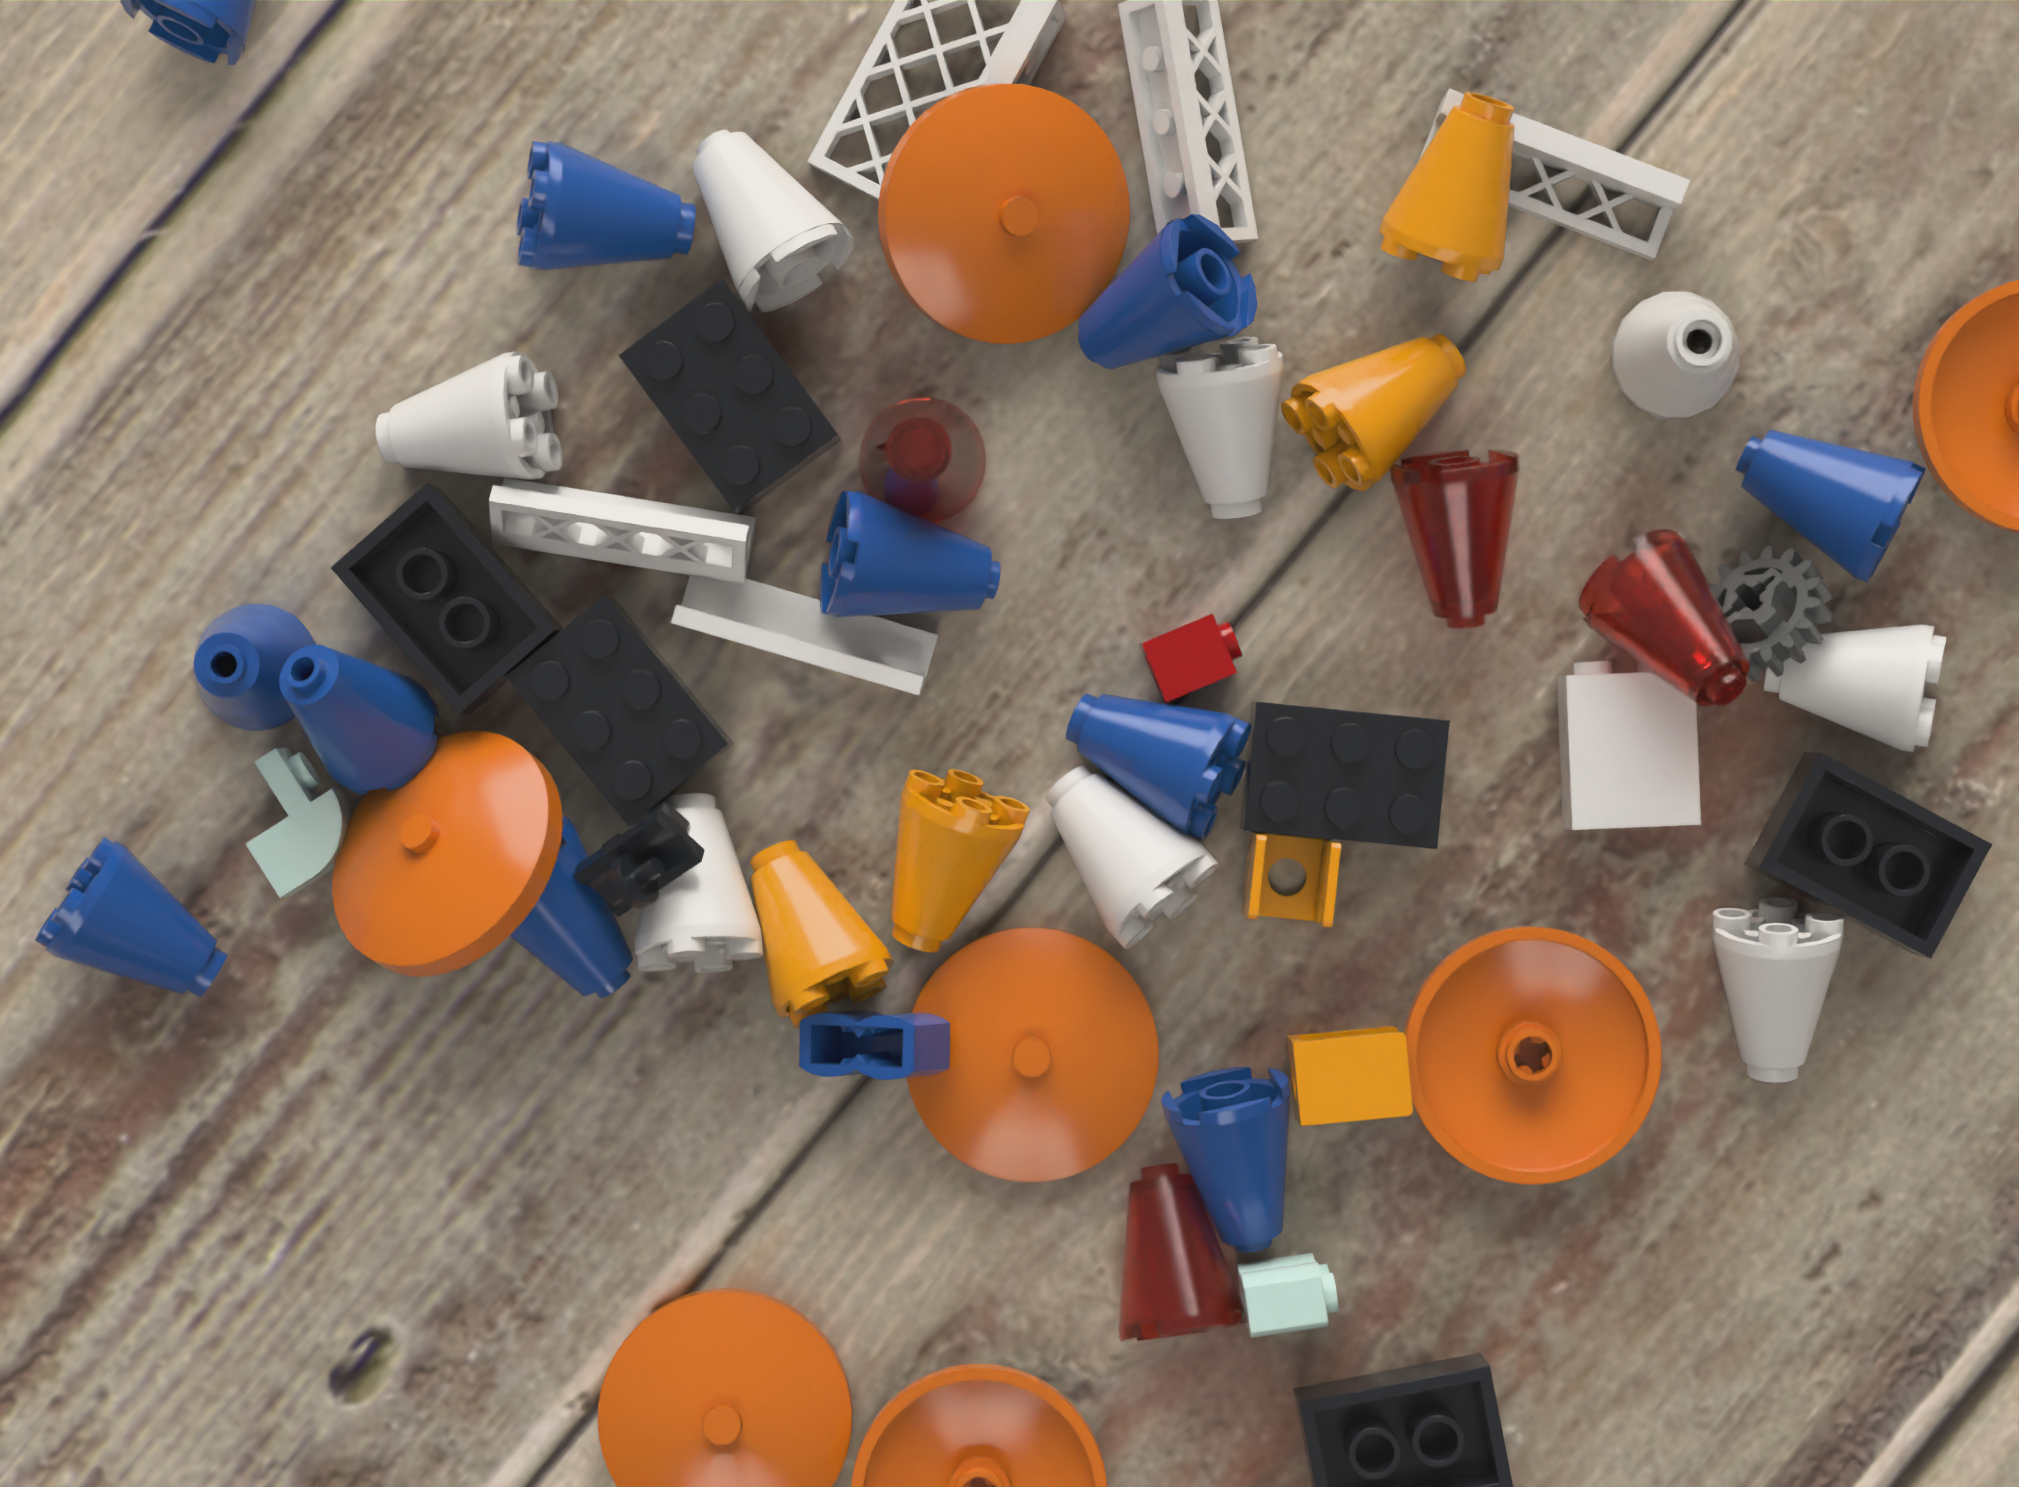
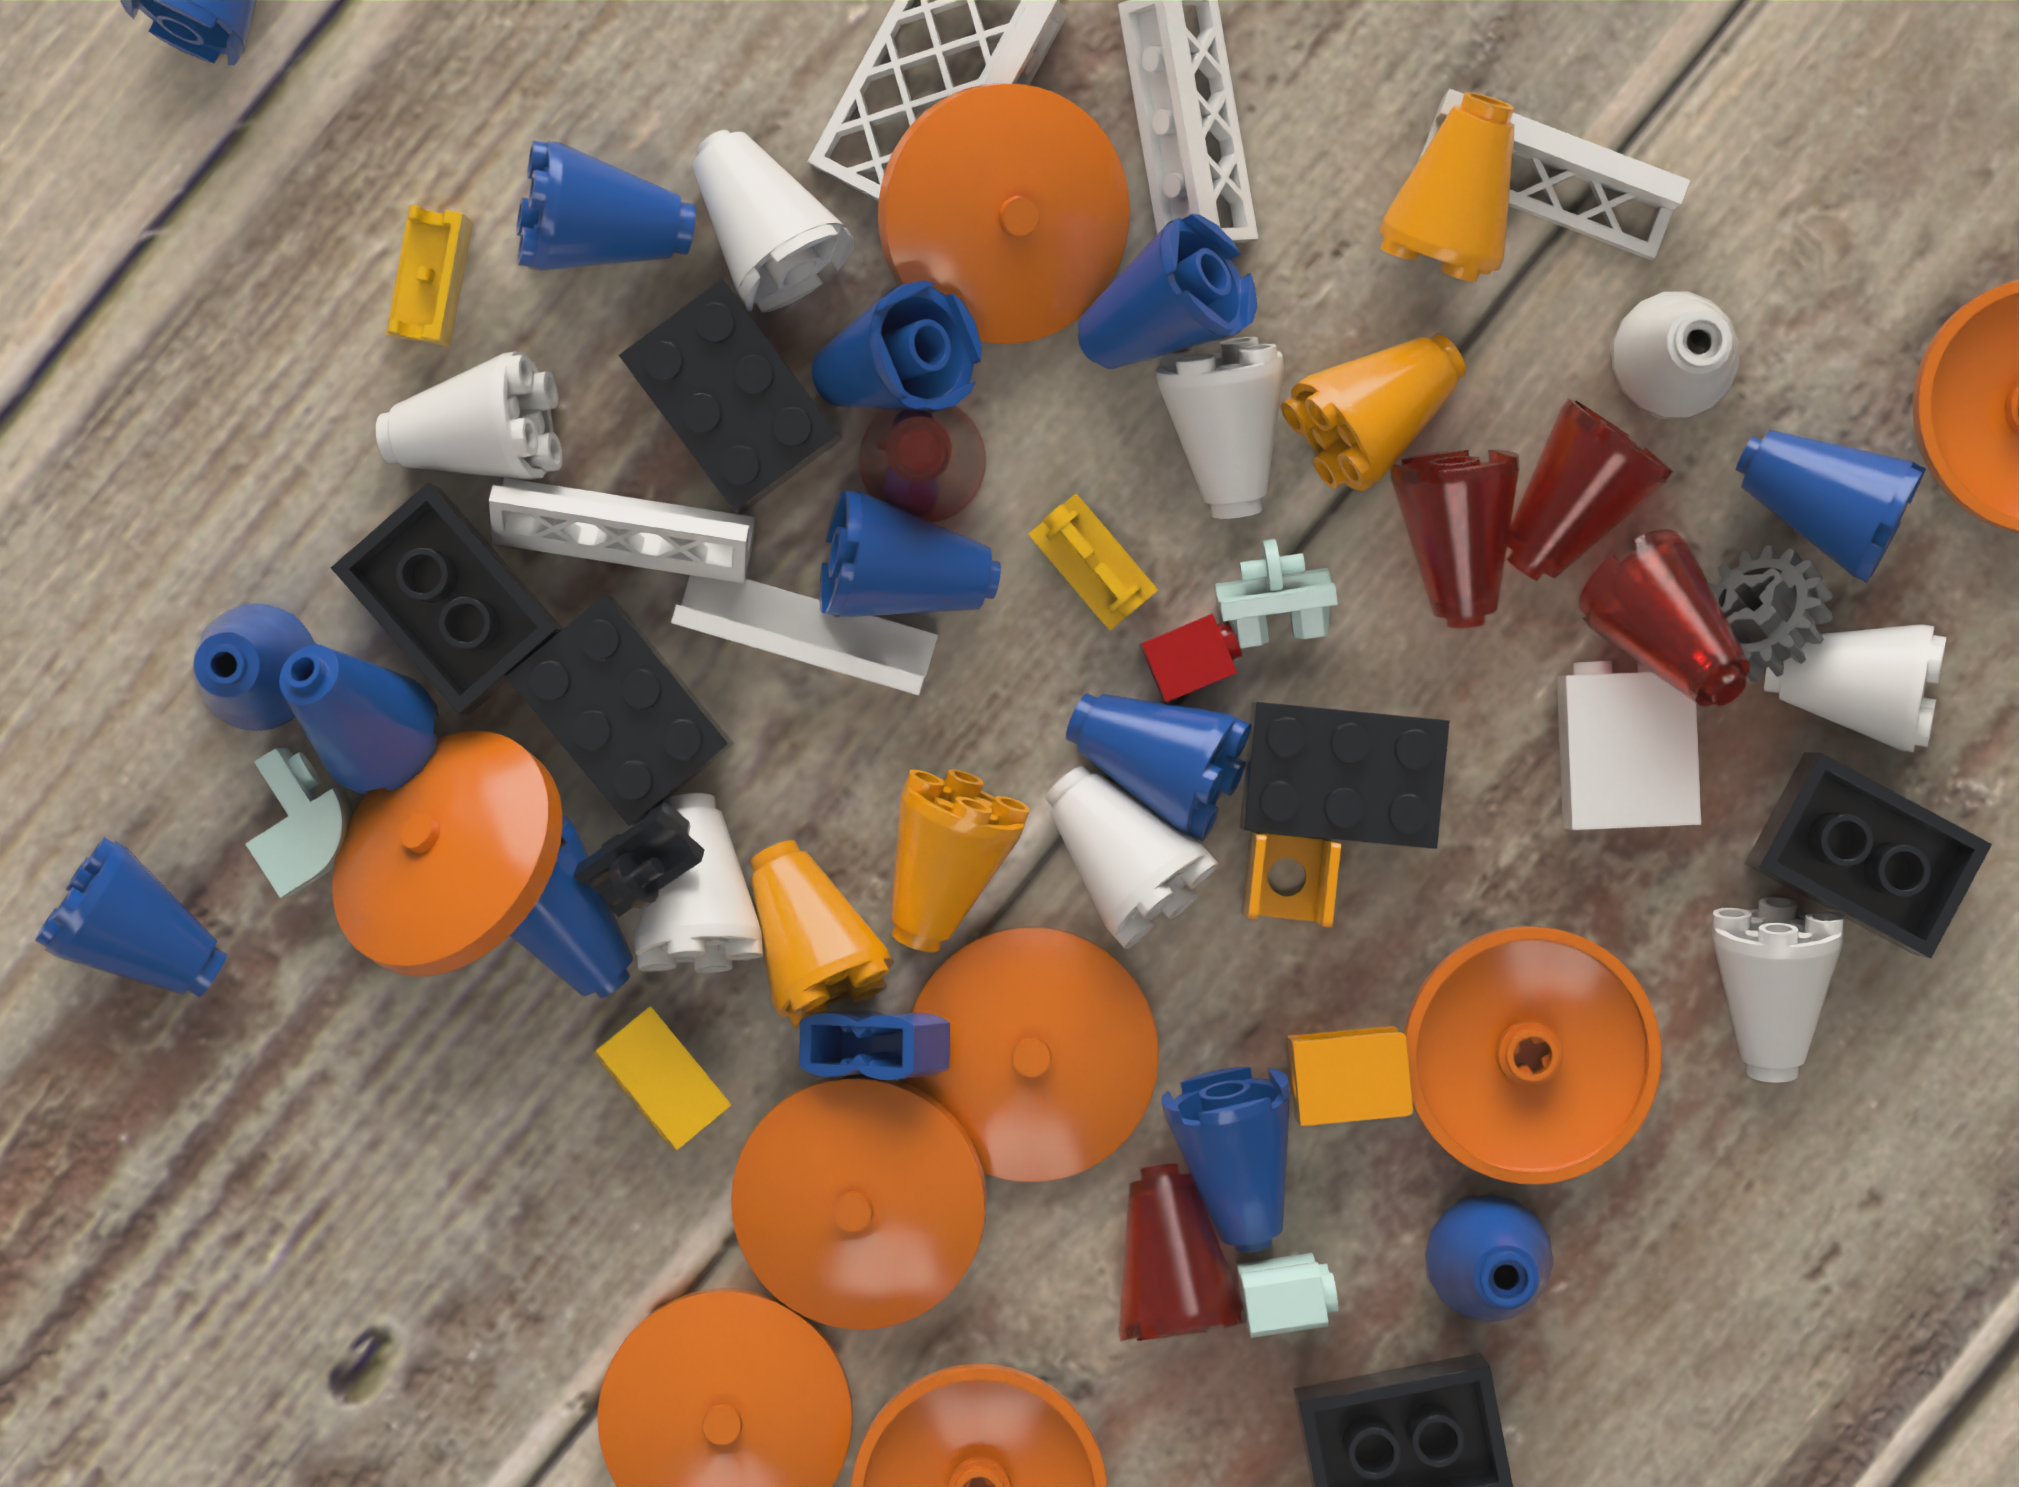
(429, 276): none -> yellow hinge
(662, 1079): none -> yellow hinge
(859, 1202): none -> orange dish
(902, 354): none -> blue cone
(1092, 561): none -> yellow hinge
(1276, 587): none -> light aqua hips
(1473, 1243): none -> blue cone
(1579, 491): none -> clear red cone

